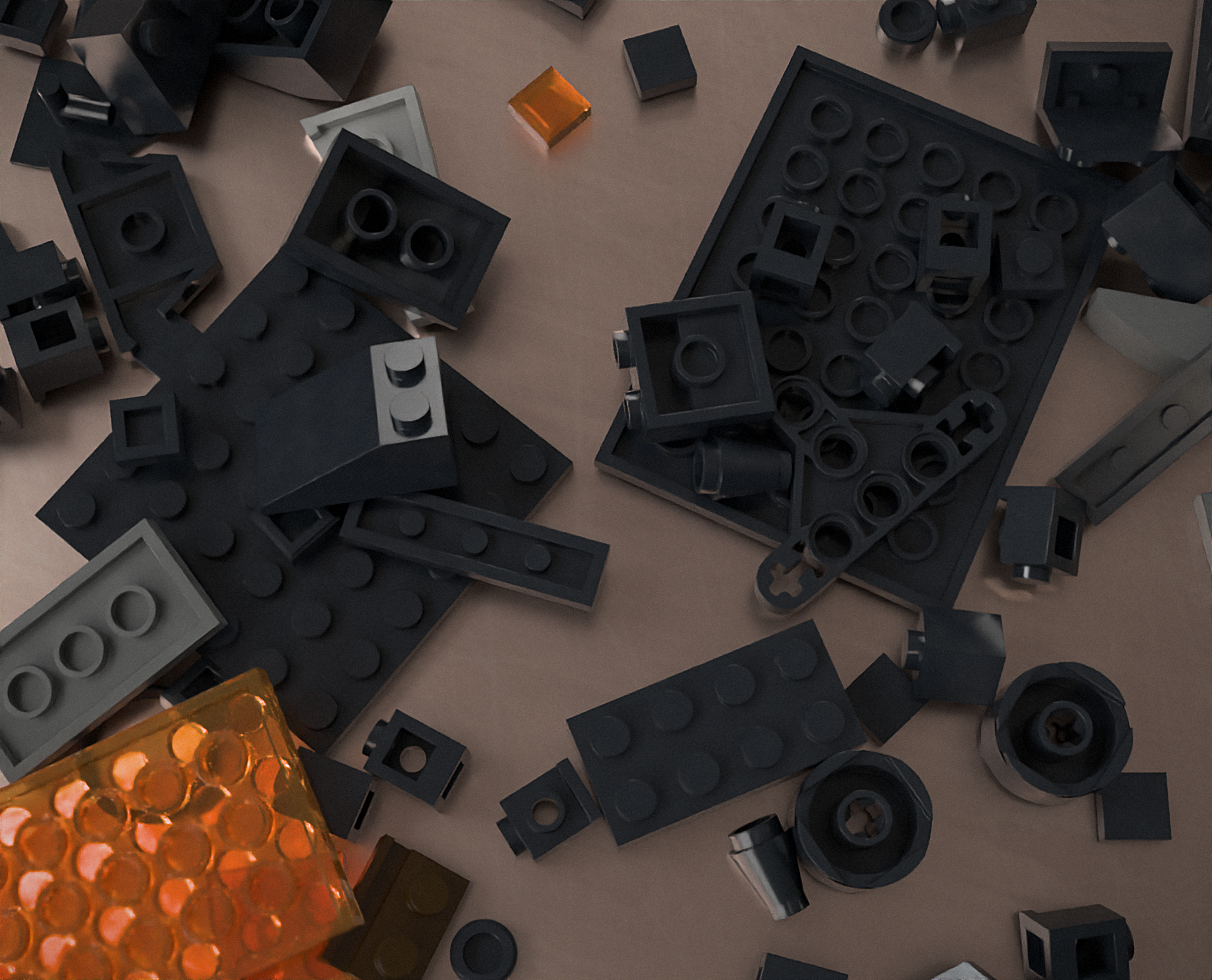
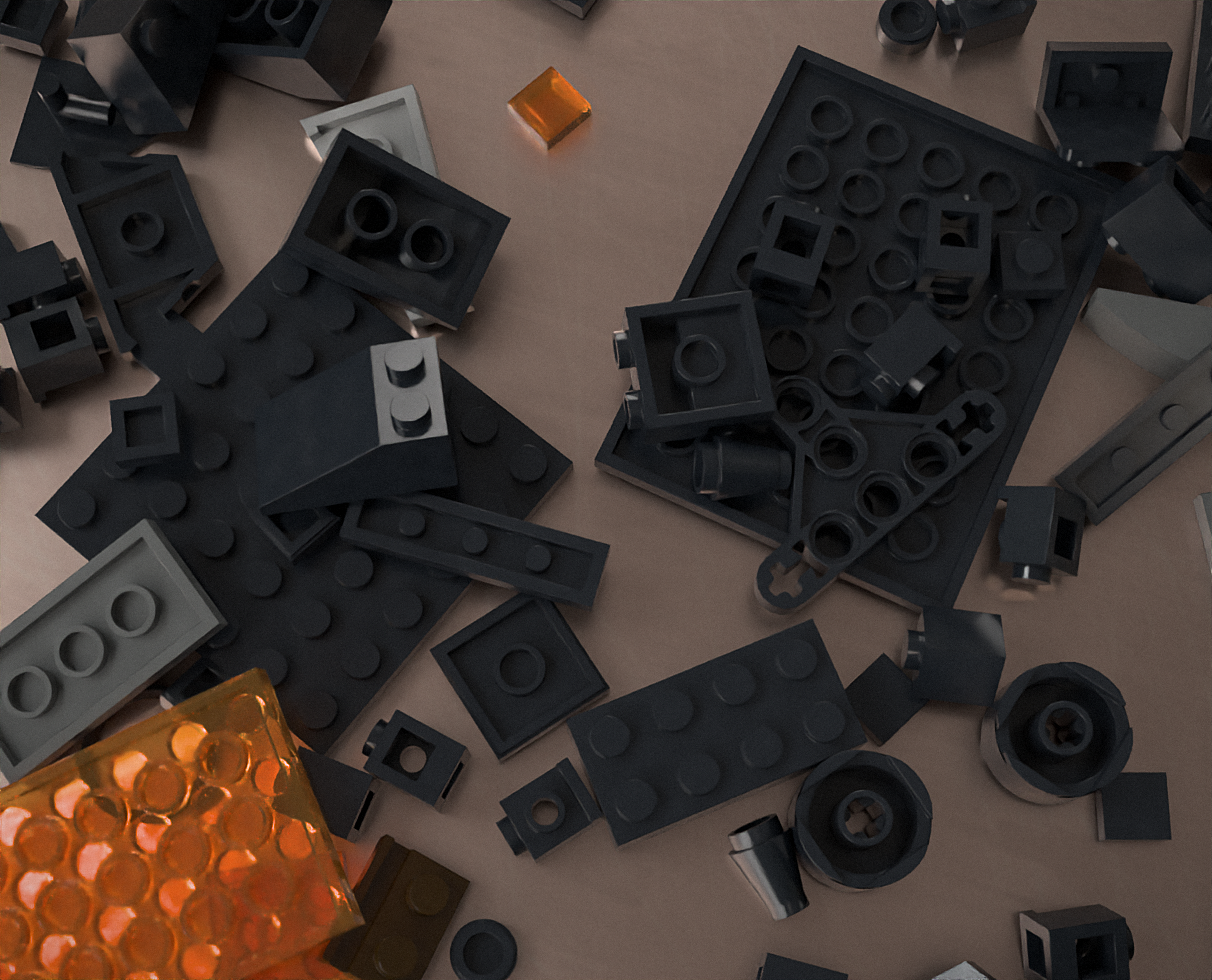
(519, 672): none -> black plate
(659, 62): black tile -> none

